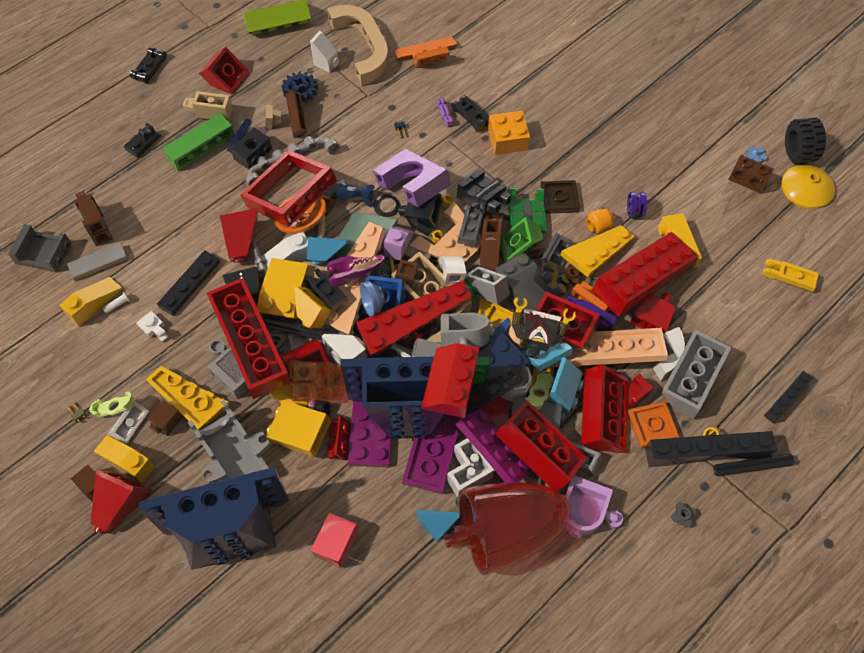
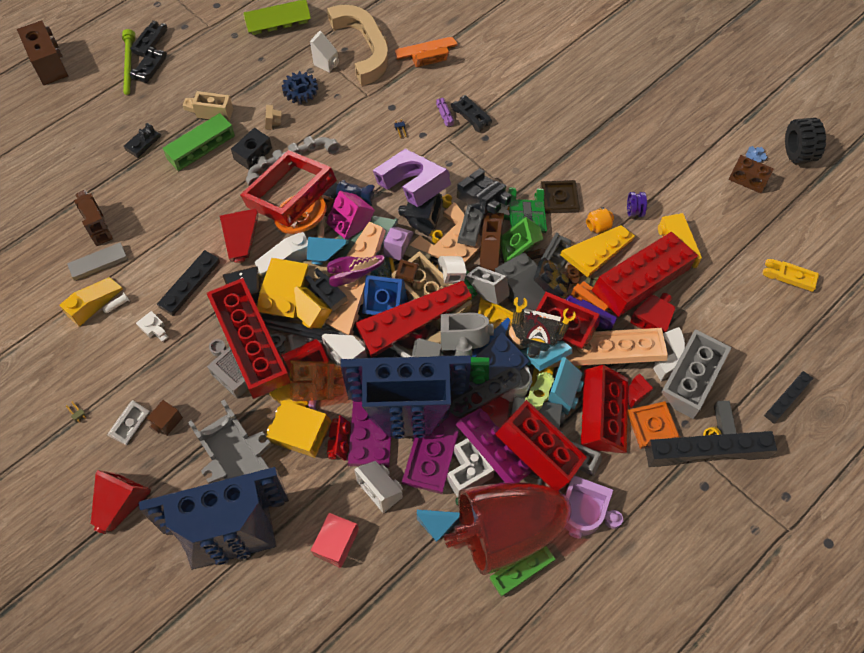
(39, 249): dark grey panel -> none
(43, 52): none -> reddish brown piece
(85, 481): reddish brown brick -> none
(103, 408): yellowish green piece -> none
(125, 458): yellow slope -> none
(128, 37): none -> lime piece
(148, 38): none -> black hinge
(187, 397): yellow wing -> none
(224, 71): red slope -> none
(241, 132): clear blue plate -> none
(259, 260): flat silver piece -> none
(296, 113): reddish brown piece -> none
(323, 405): black hinge -> none
(349, 214): none -> dark pink slope
(372, 298): medium blue piece -> none
(378, 485): none -> white slope
(388, 214): black piece -> none
(451, 379): red slope -> none
(508, 132): light orange brick -> none
(511, 577): none -> bright green plate
(678, 518): dark grey plate -> none
(724, 417): none -> dark grey piece
(753, 464): black axle -> none
(808, 186): yellow dish -> none

